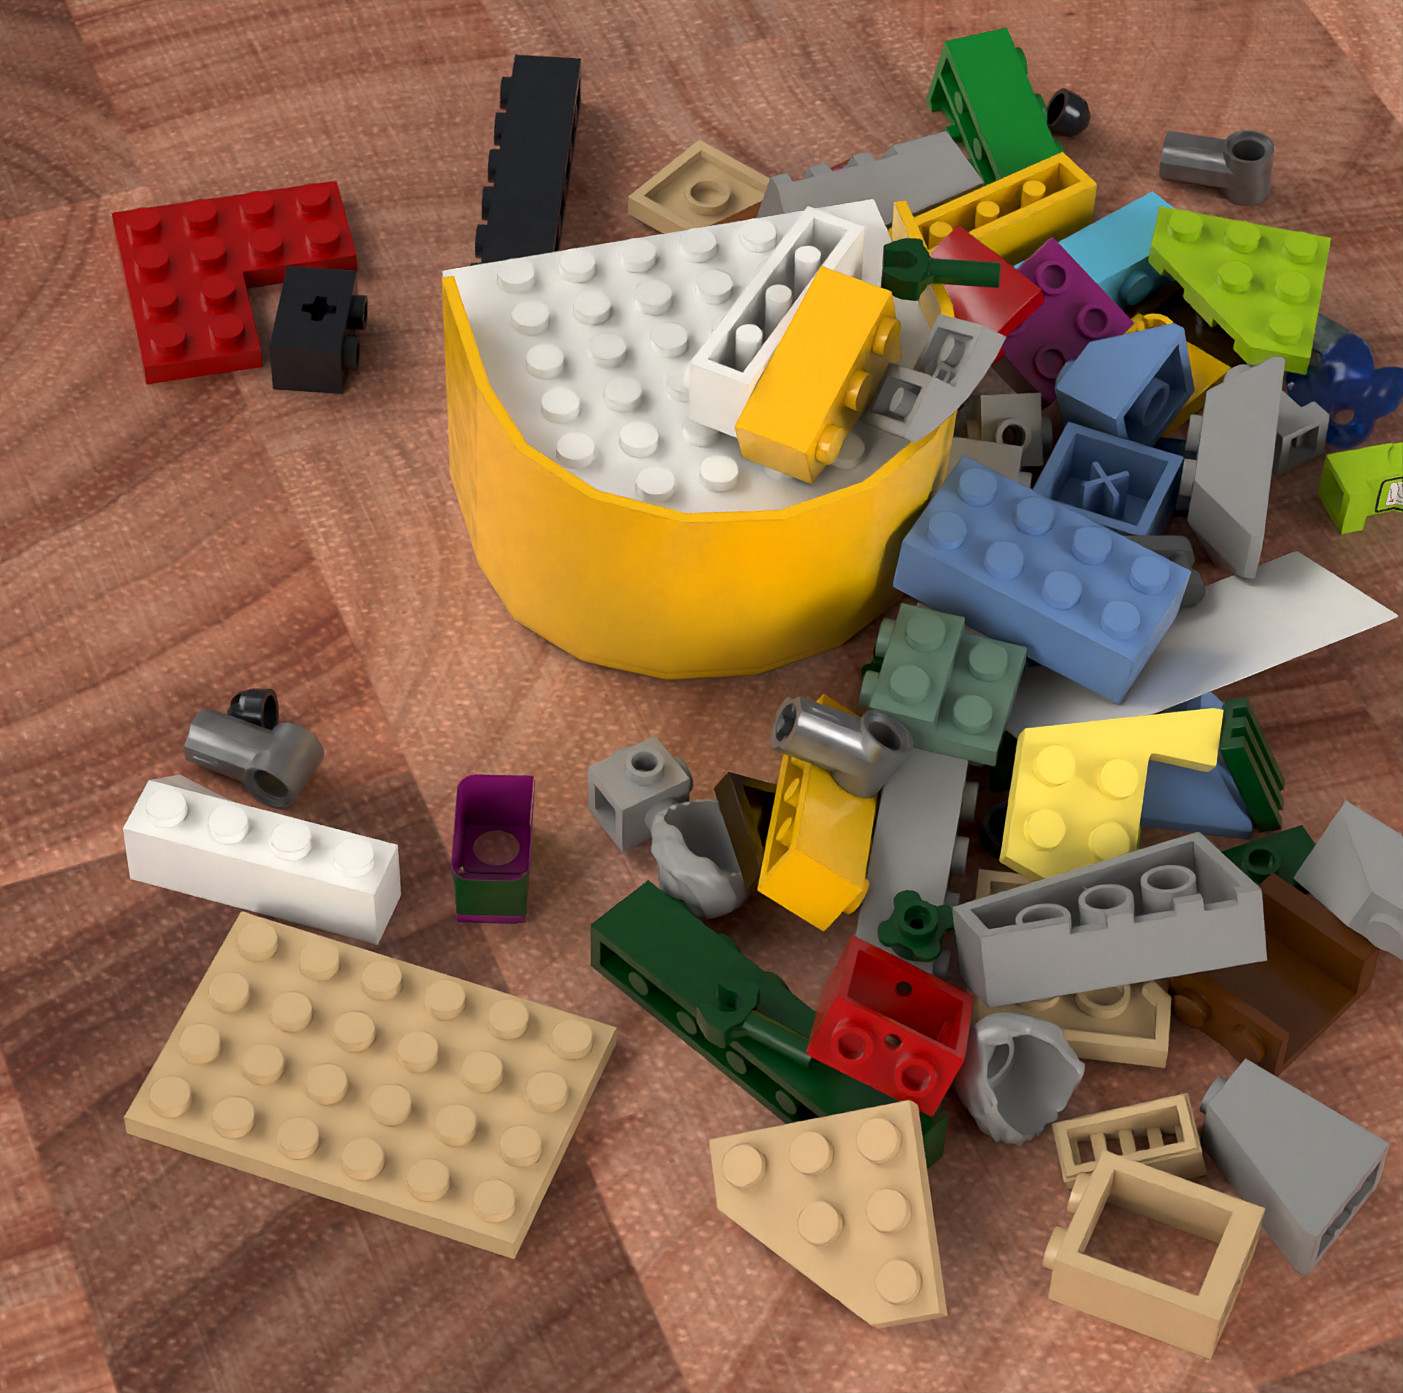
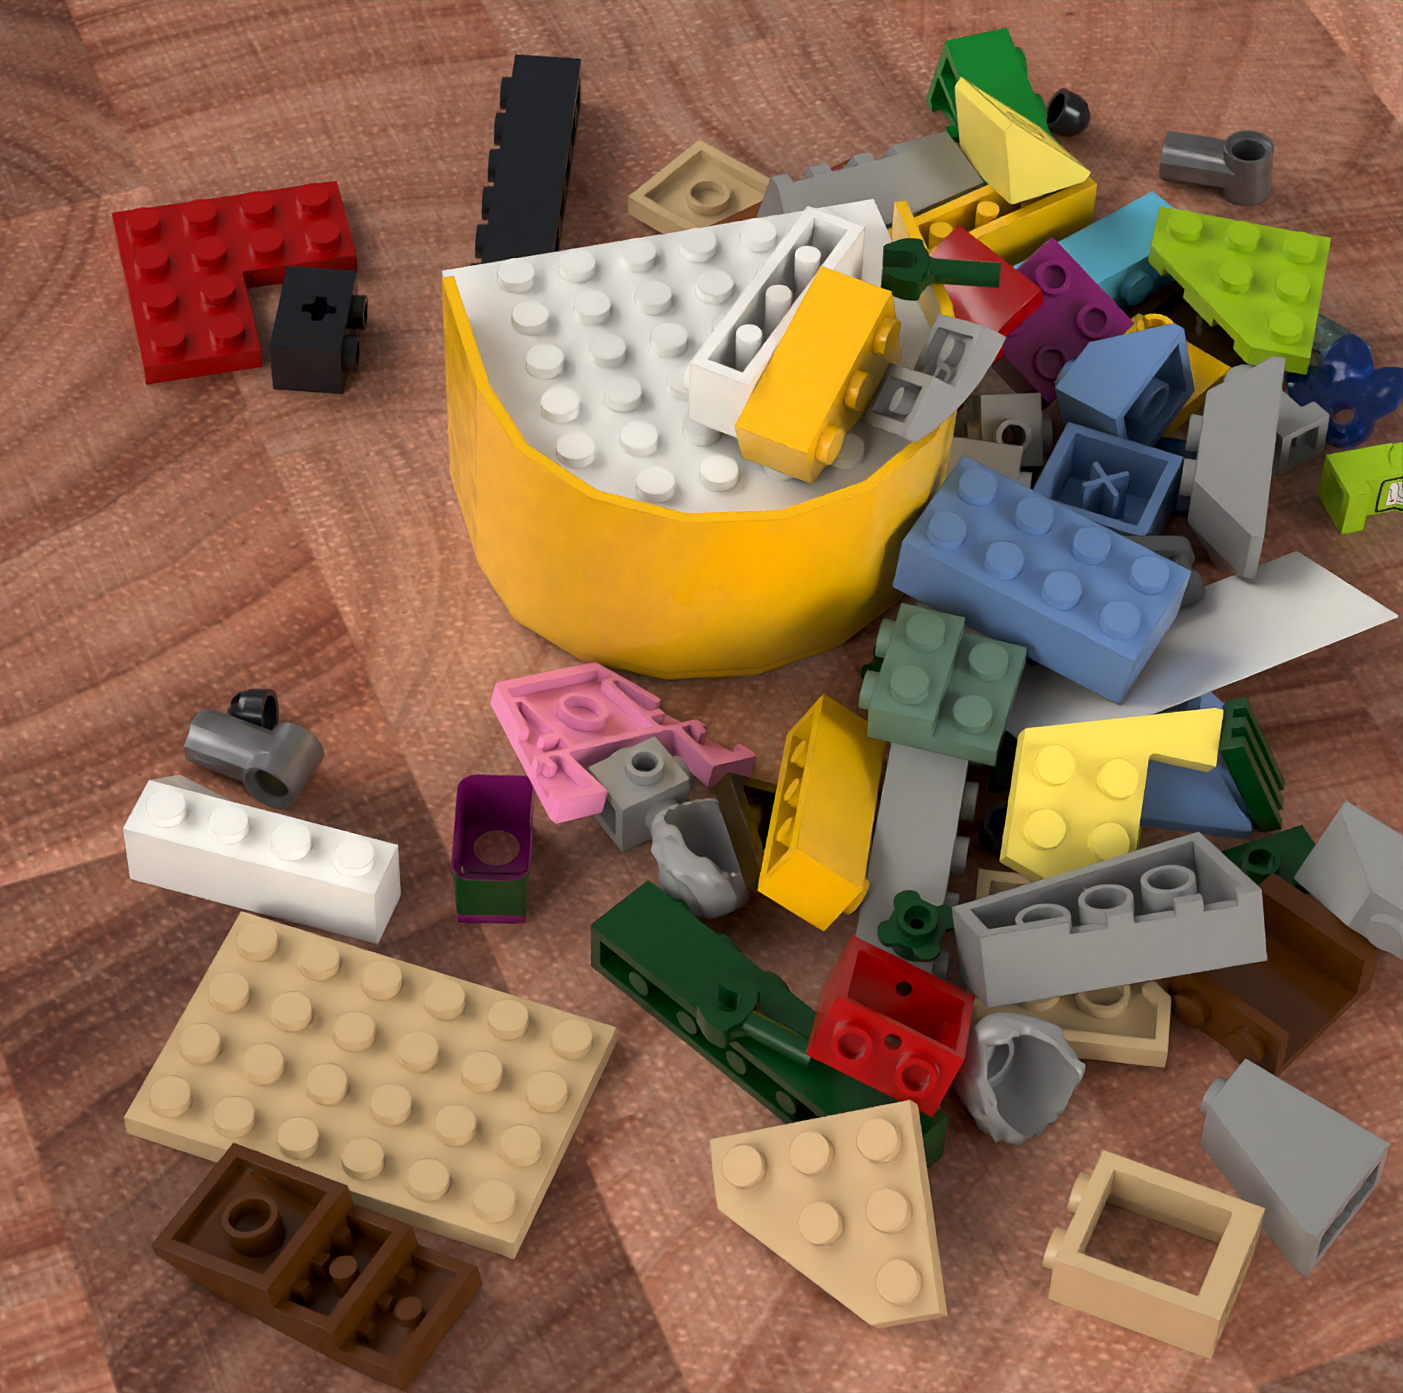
(318, 1265): none -> reddish brown slope
(584, 715): none -> bright pink wing
(853, 749): flat silver piece -> none
(1010, 149): none -> light yellow slope
(1147, 1119): tan slope -> none

